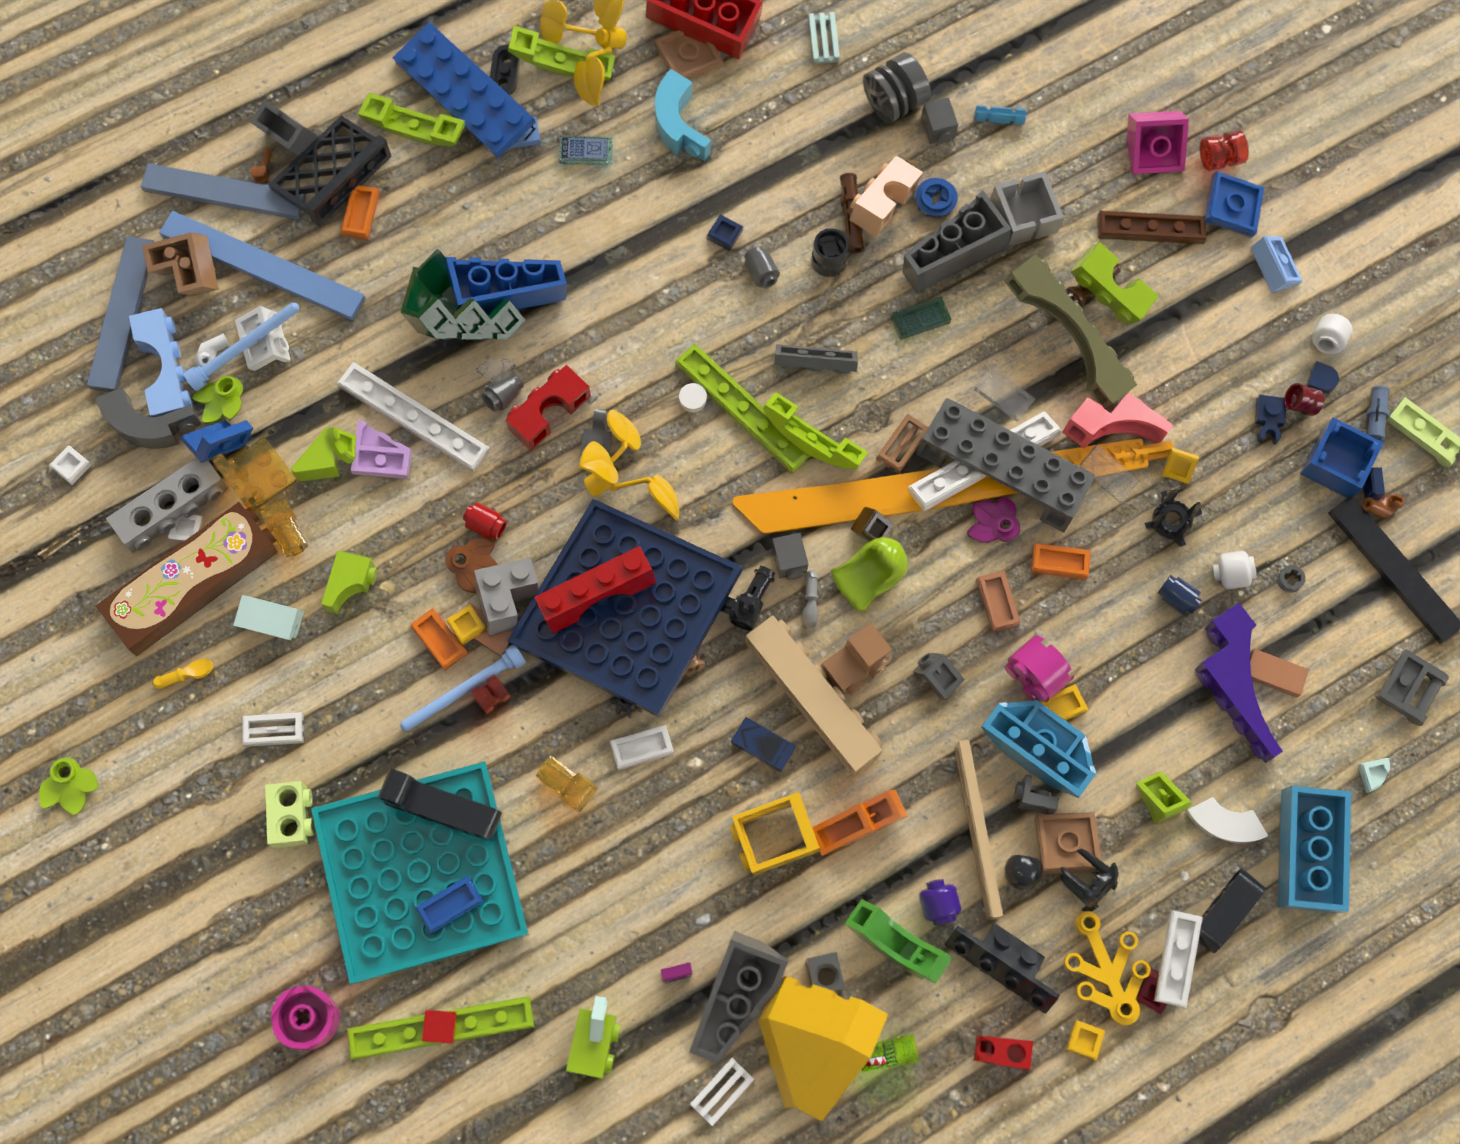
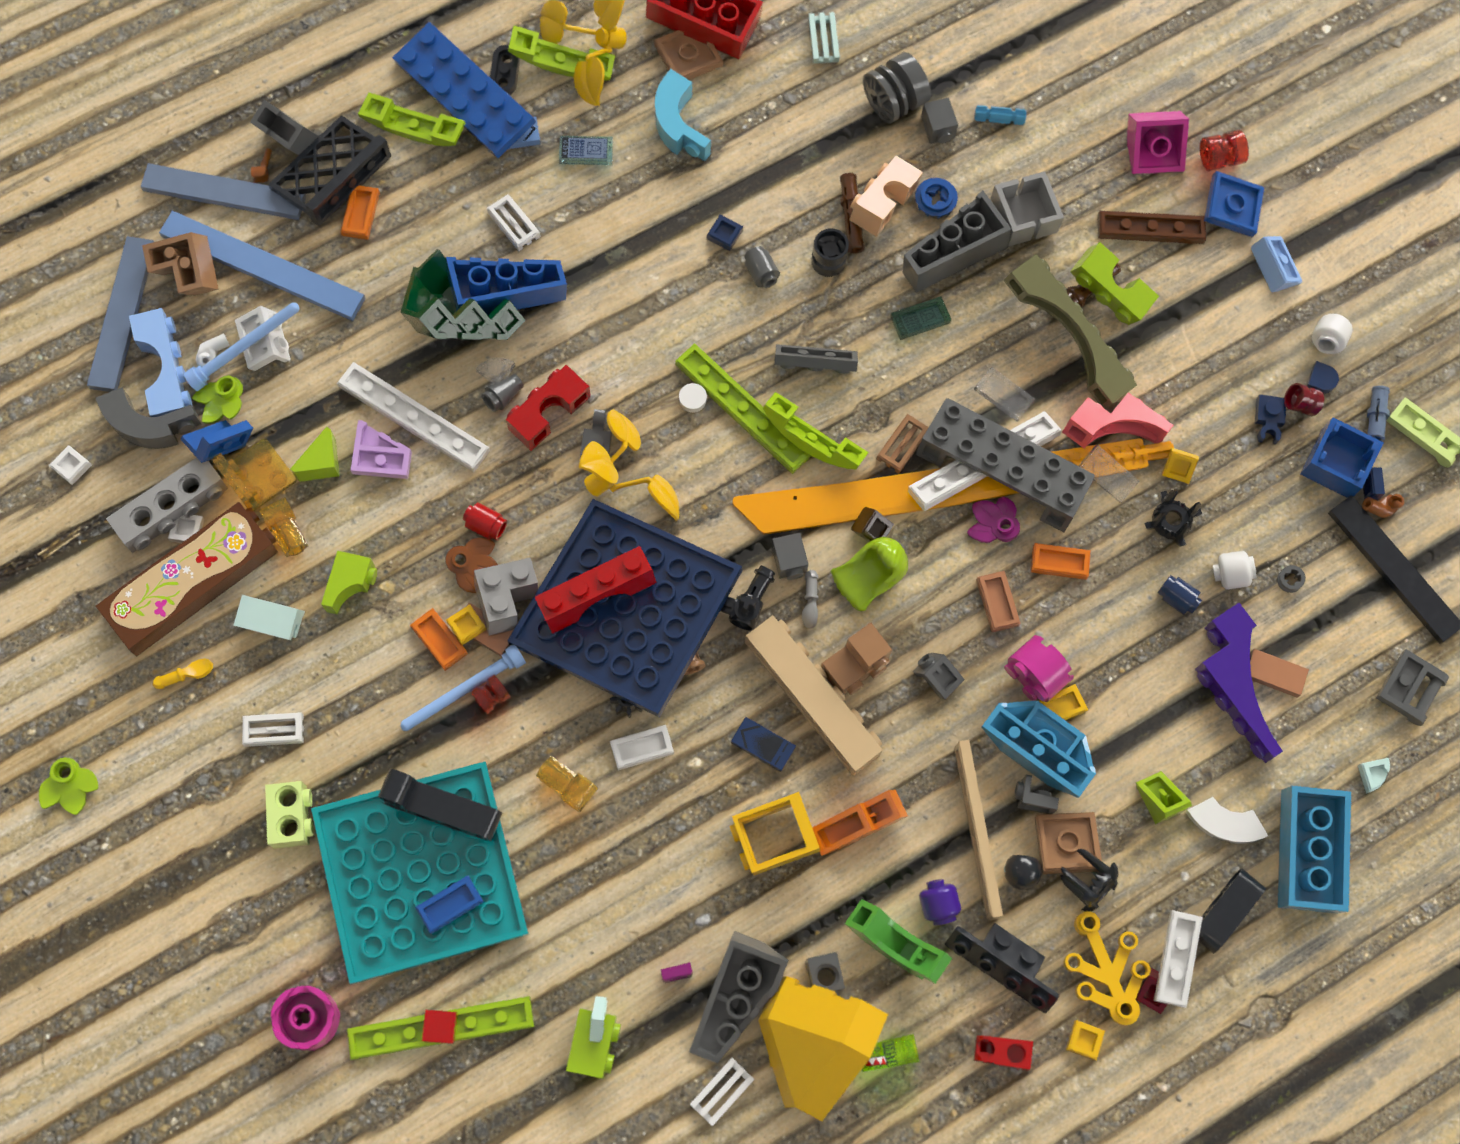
(342, 444): lime tile -> none
(525, 238): none -> white tile

